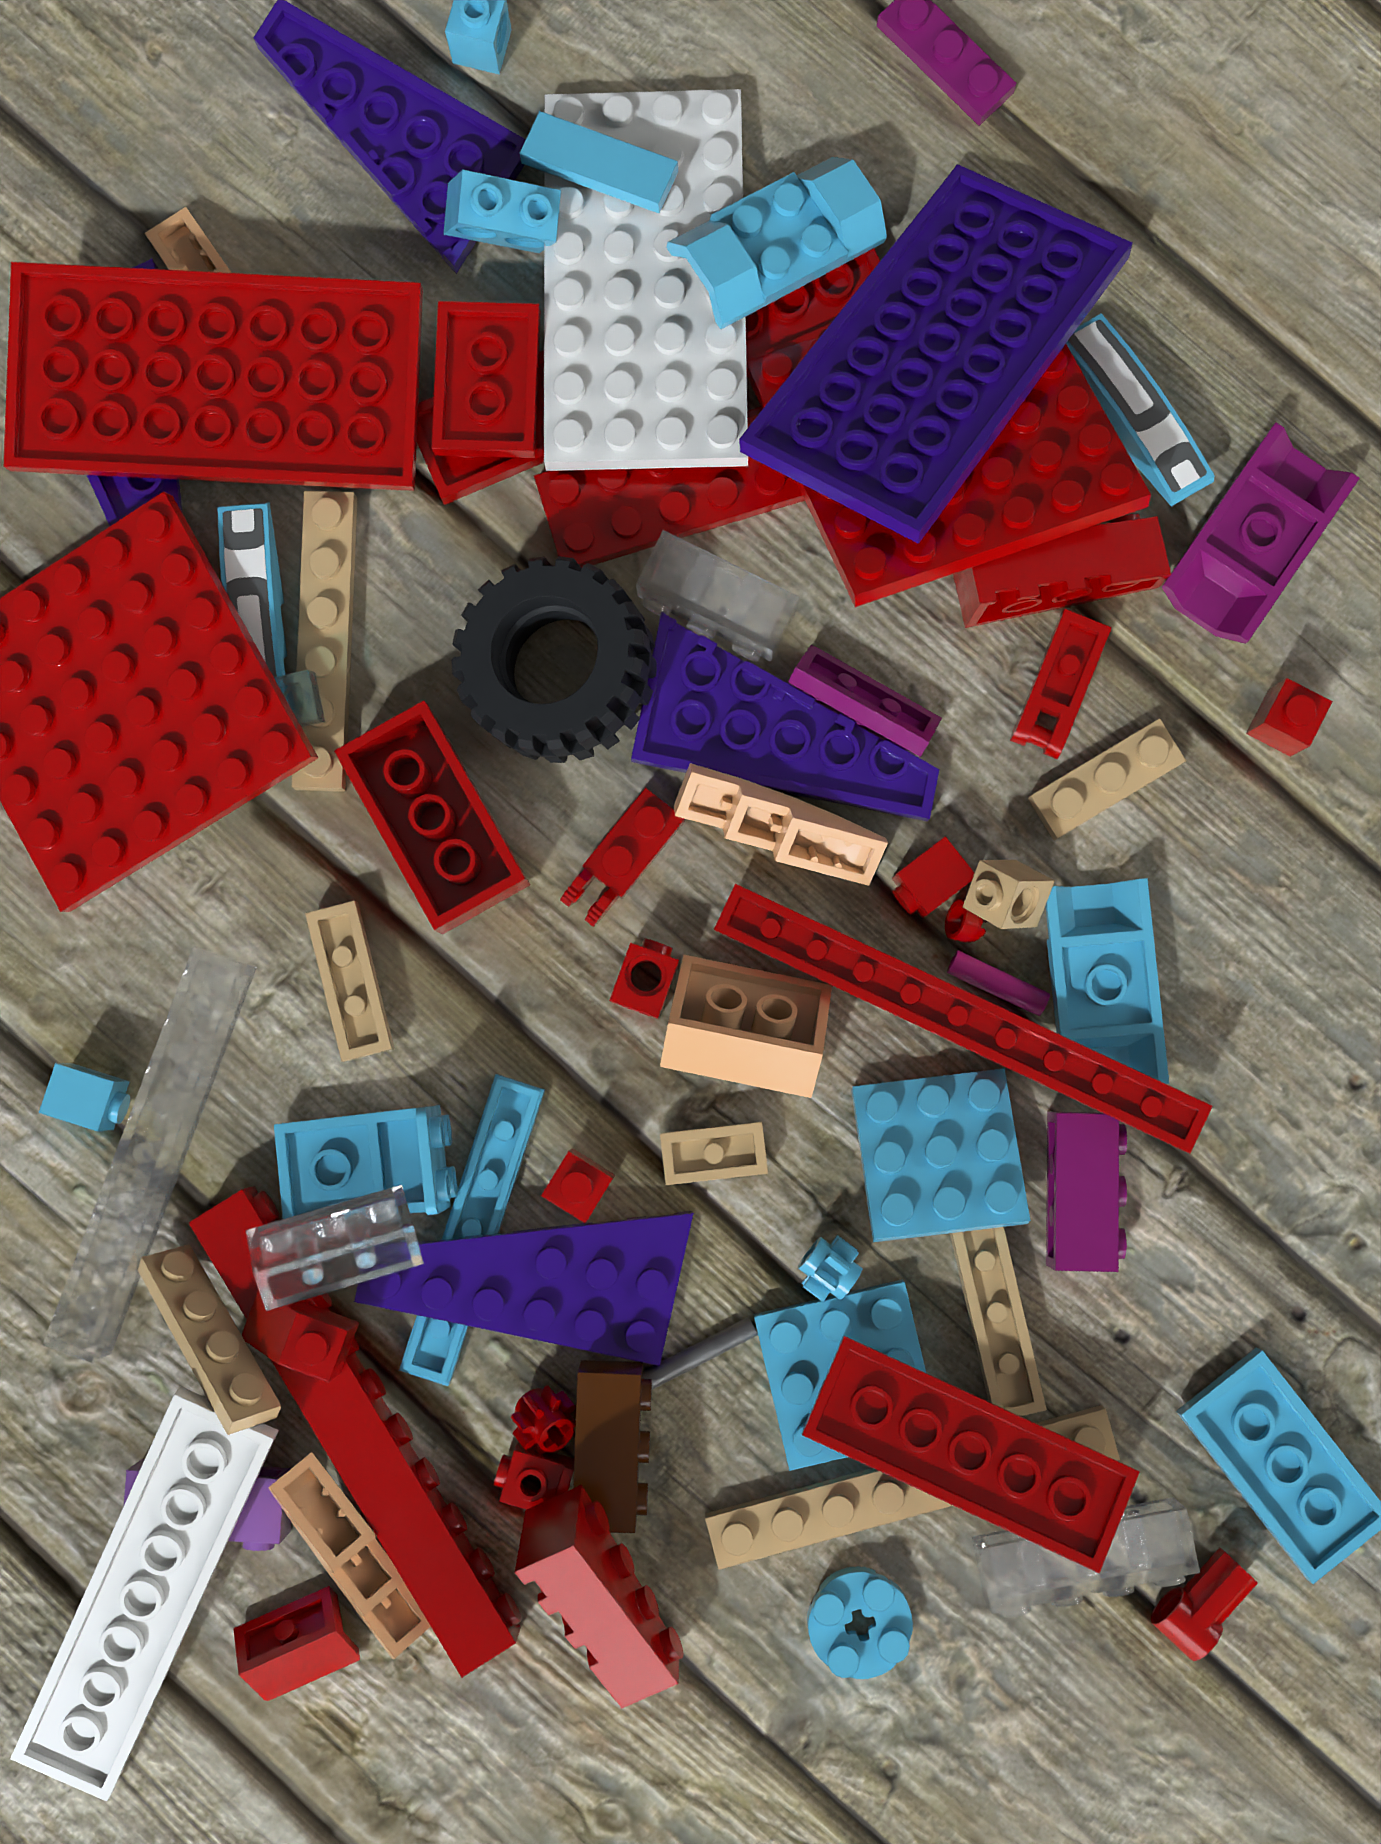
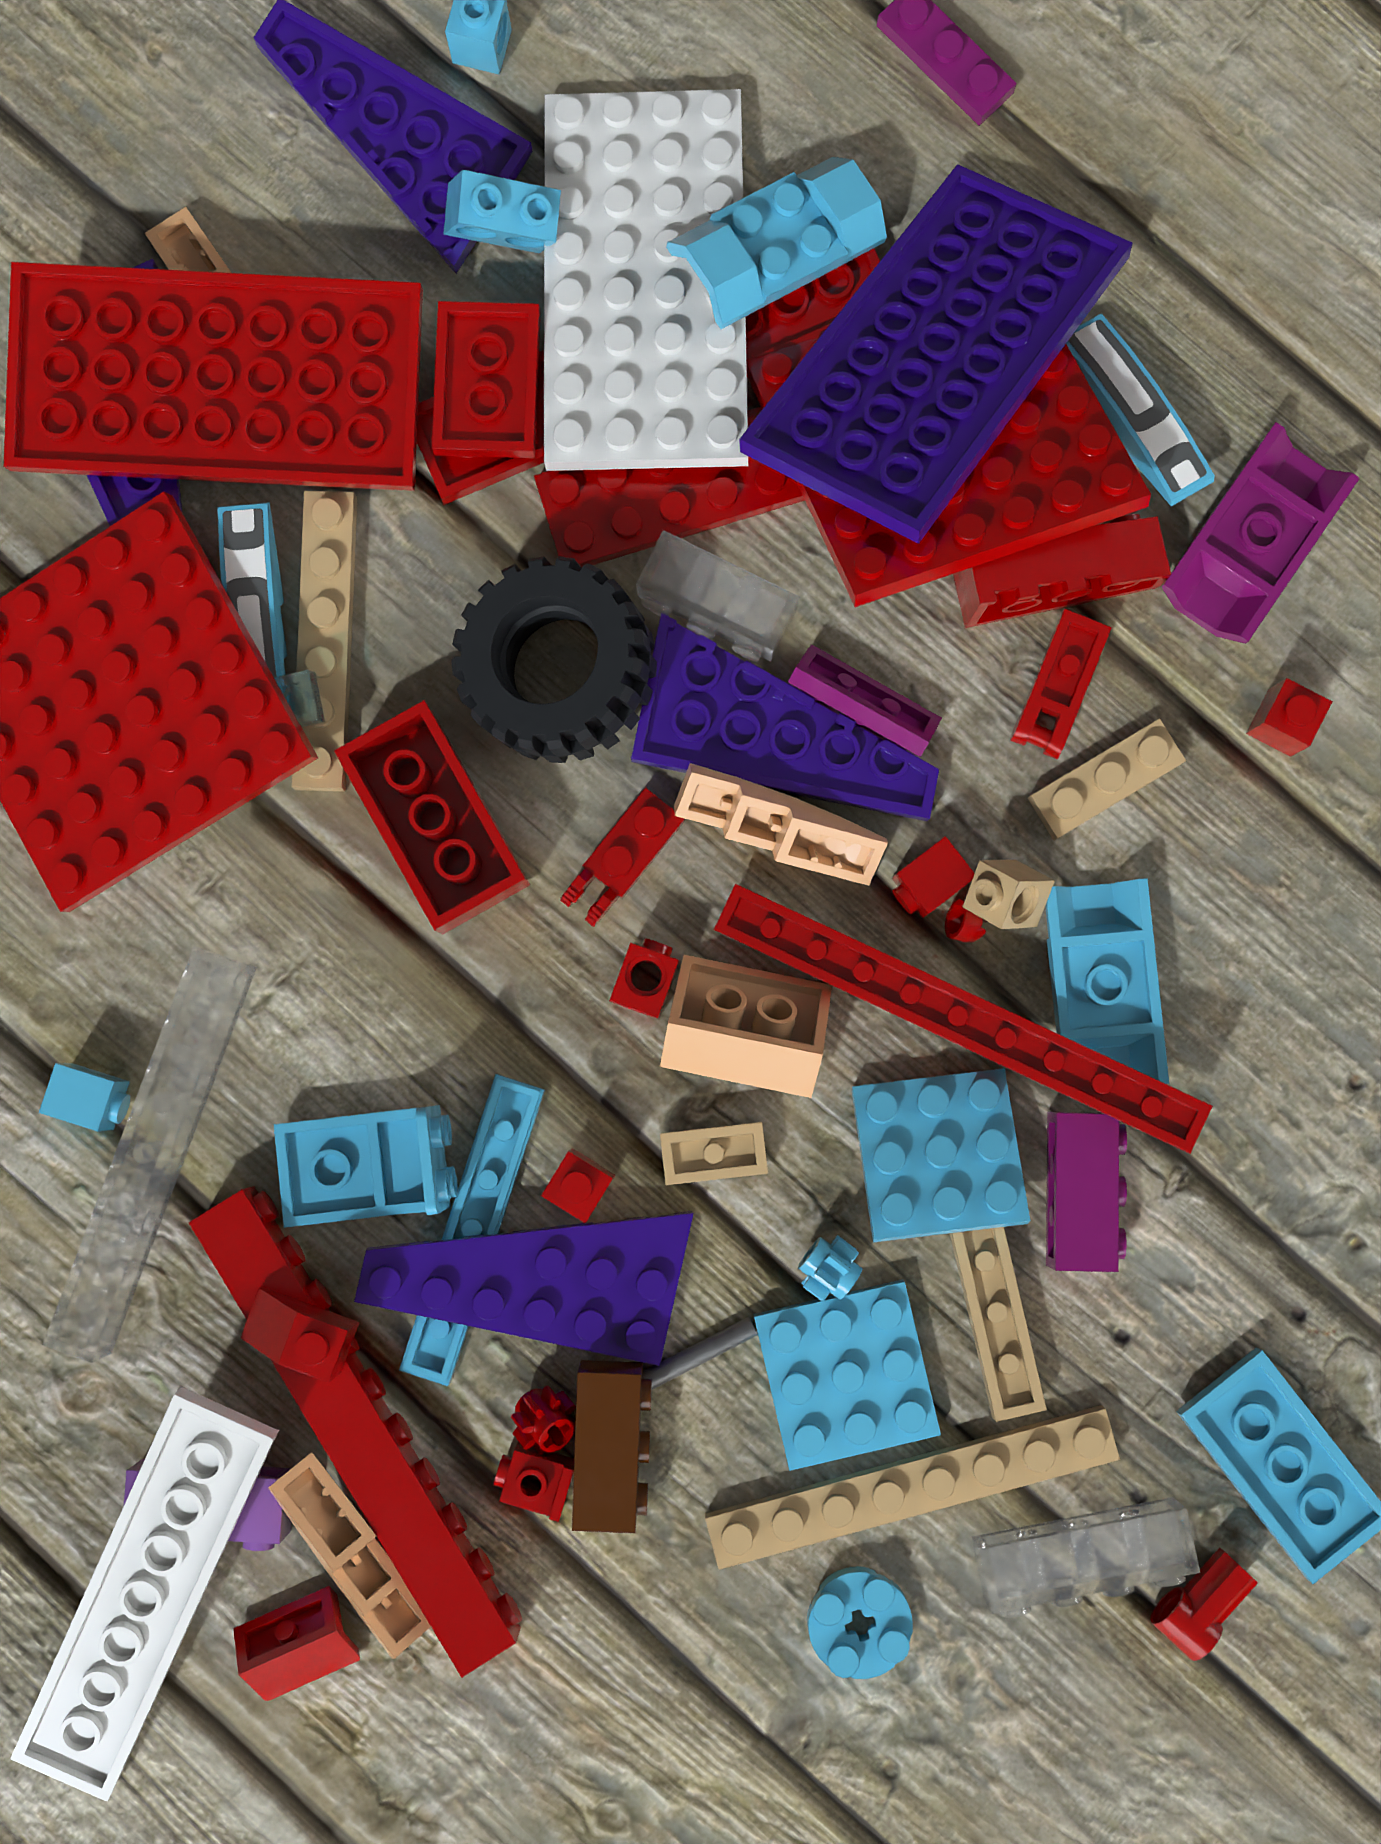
(209, 1339): tan plate -> none
(333, 1247): clear brick -> none
(349, 981): tan plate -> none
(599, 162): medium azure tile -> none
(600, 1600): wedge -> none
(971, 1453): red plate -> none
(998, 983): dark pink piece -> none

